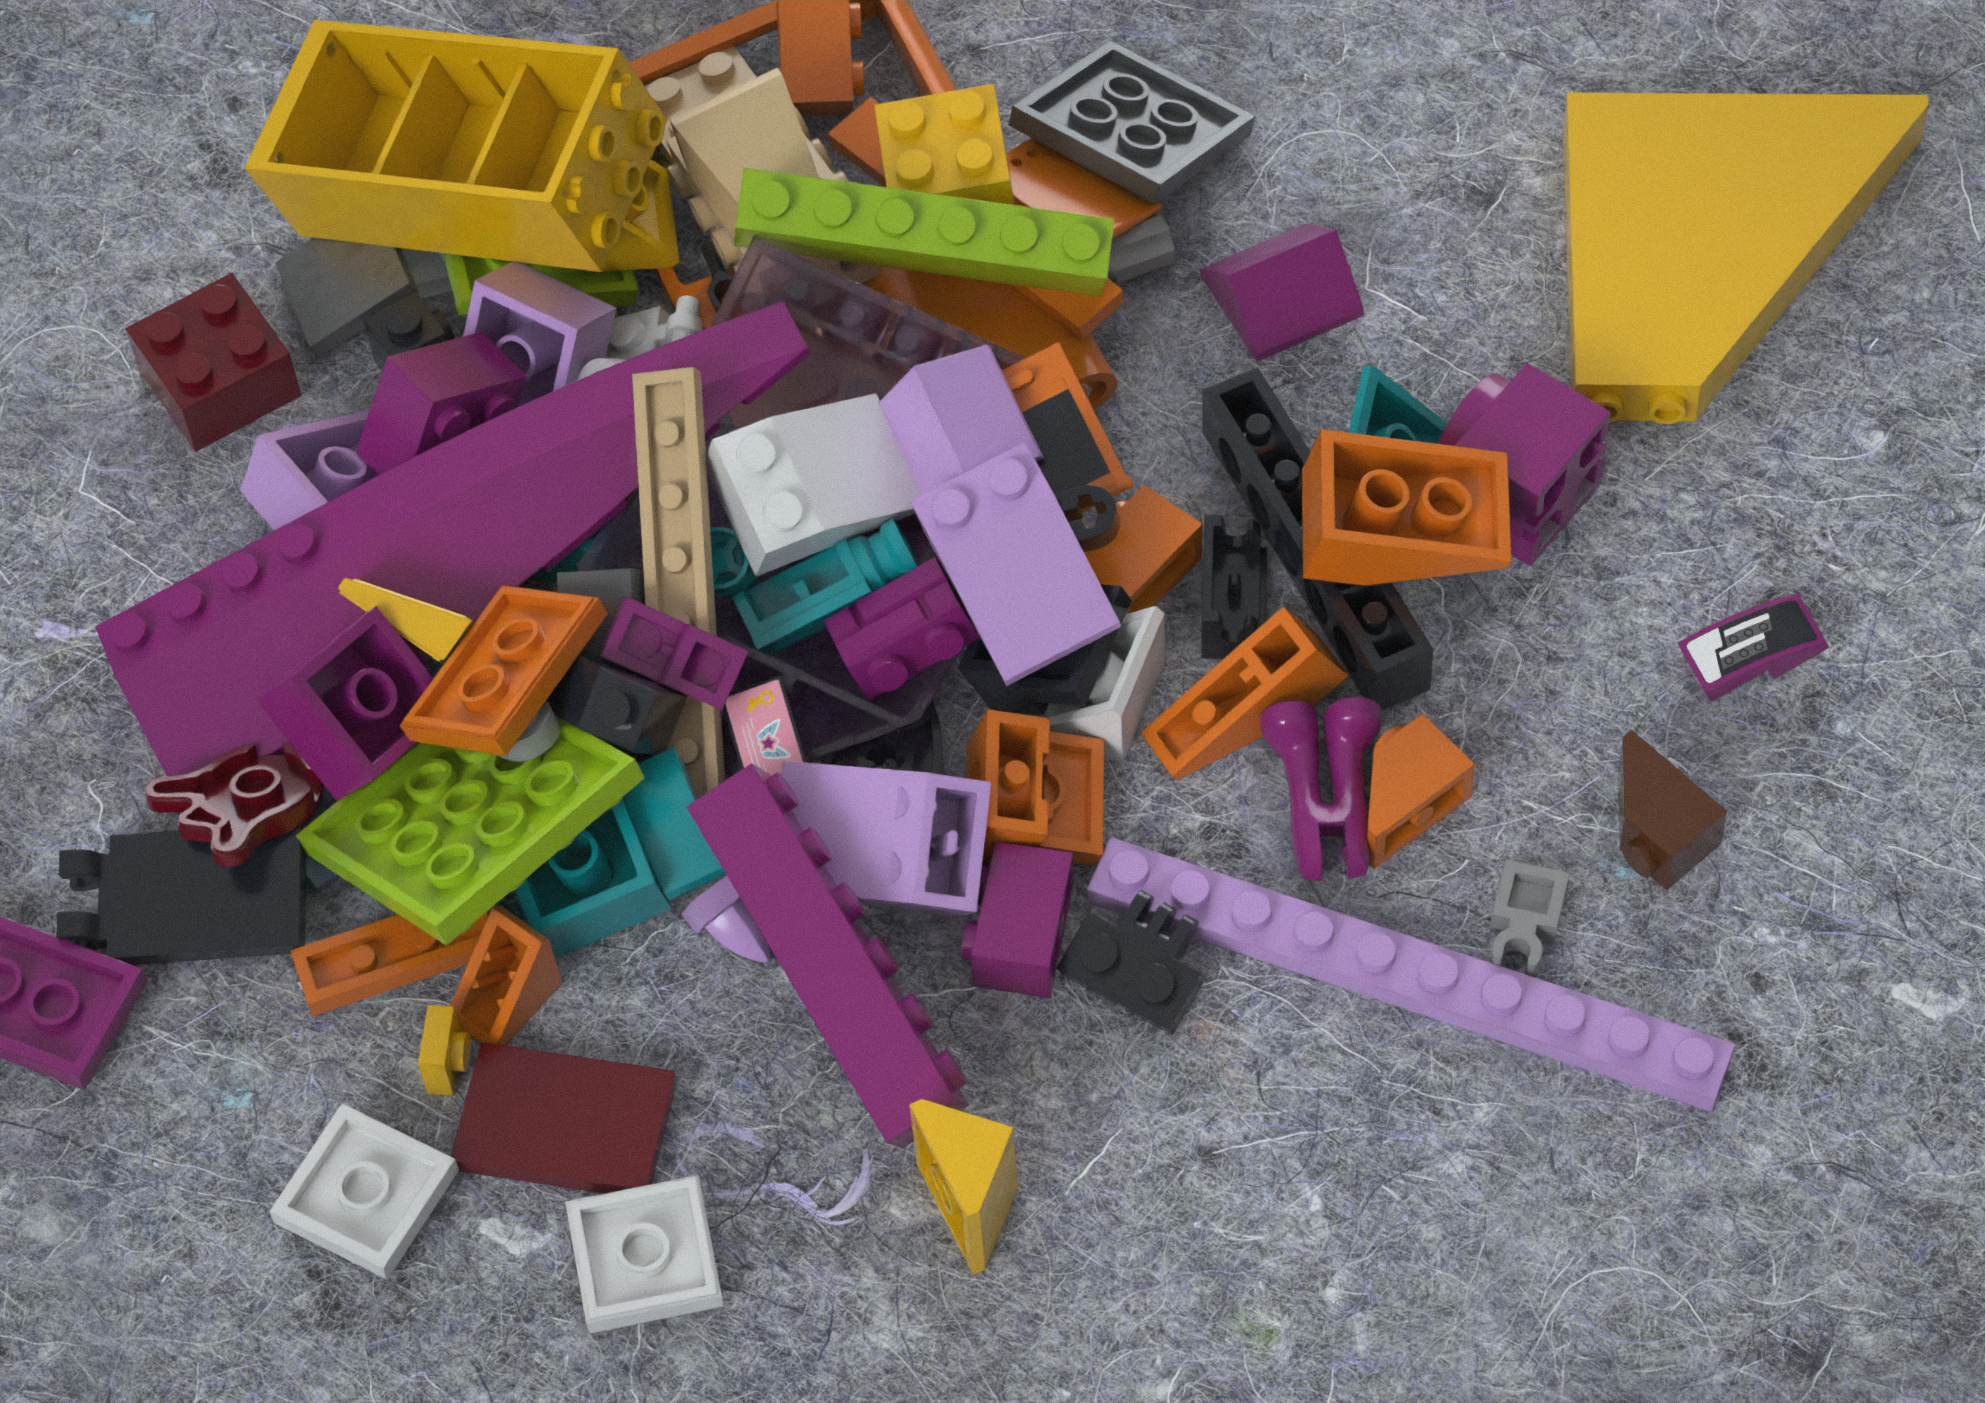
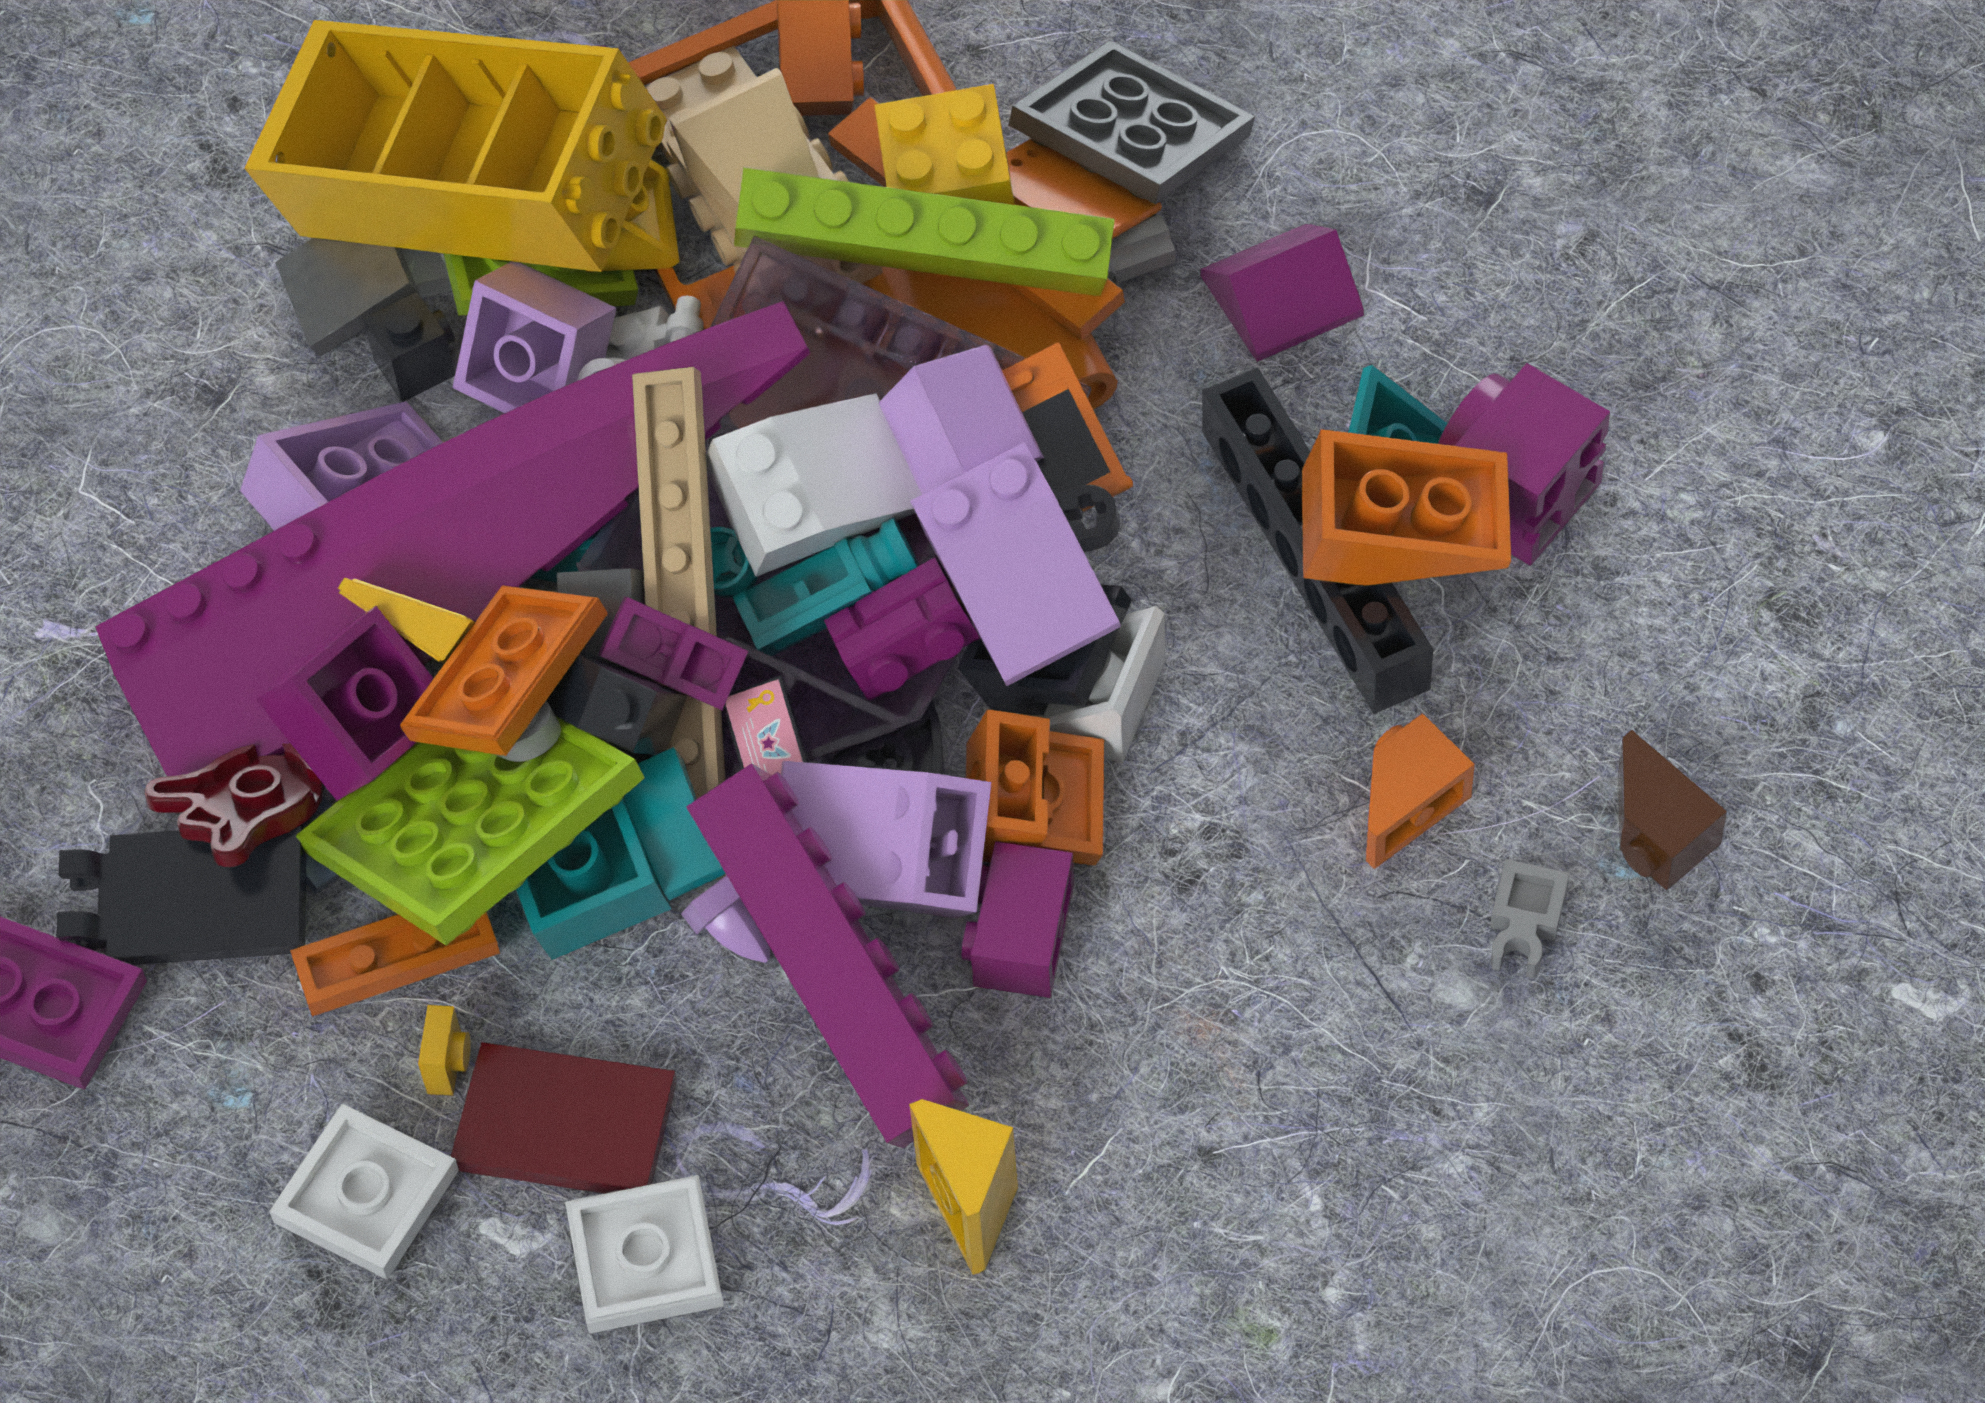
(213, 362): dark red brick -> none
(436, 396): magenta brick -> none
(505, 979): orange slope -> none
(720, 277): black hand -> none
(1137, 962): black hinge -> none
(1151, 550): orange brick -> none
(1224, 707): orange slope -> none
(1231, 586): black hinge -> none
(1349, 730): magenta piece -> none
(1419, 976): lavender plate -> none
(1705, 225): yellow slope -> none
(1759, 639): slope -> none

